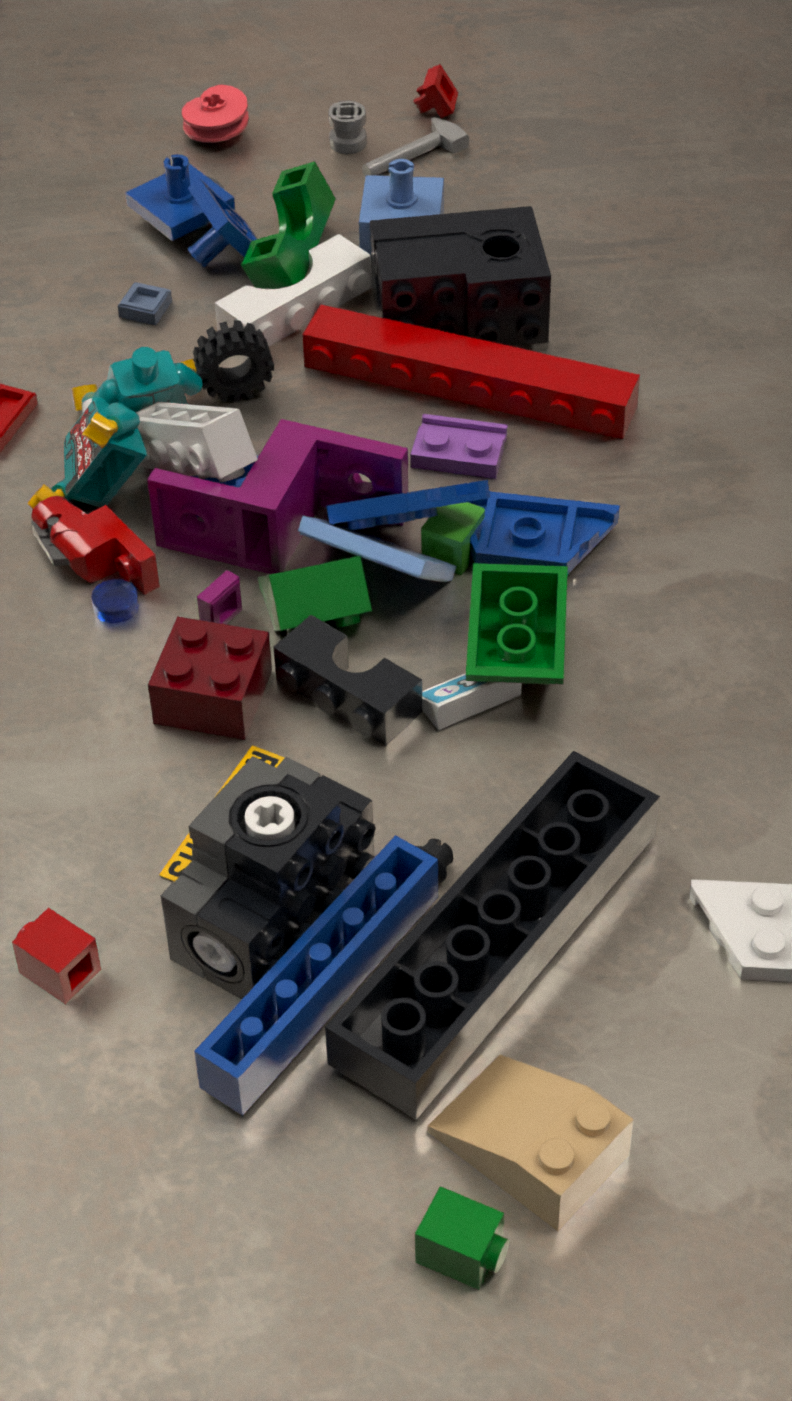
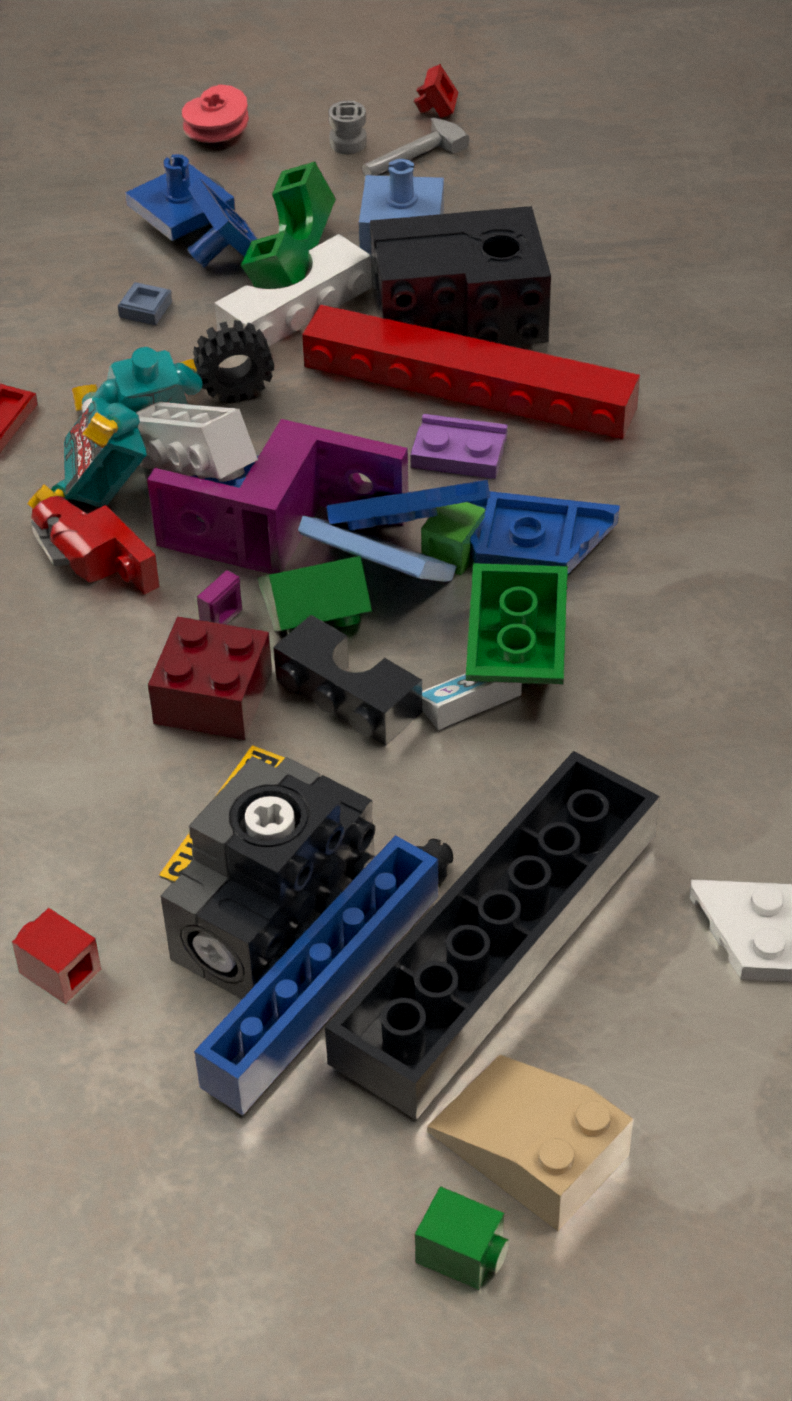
(115, 601): clear blue tile -> none

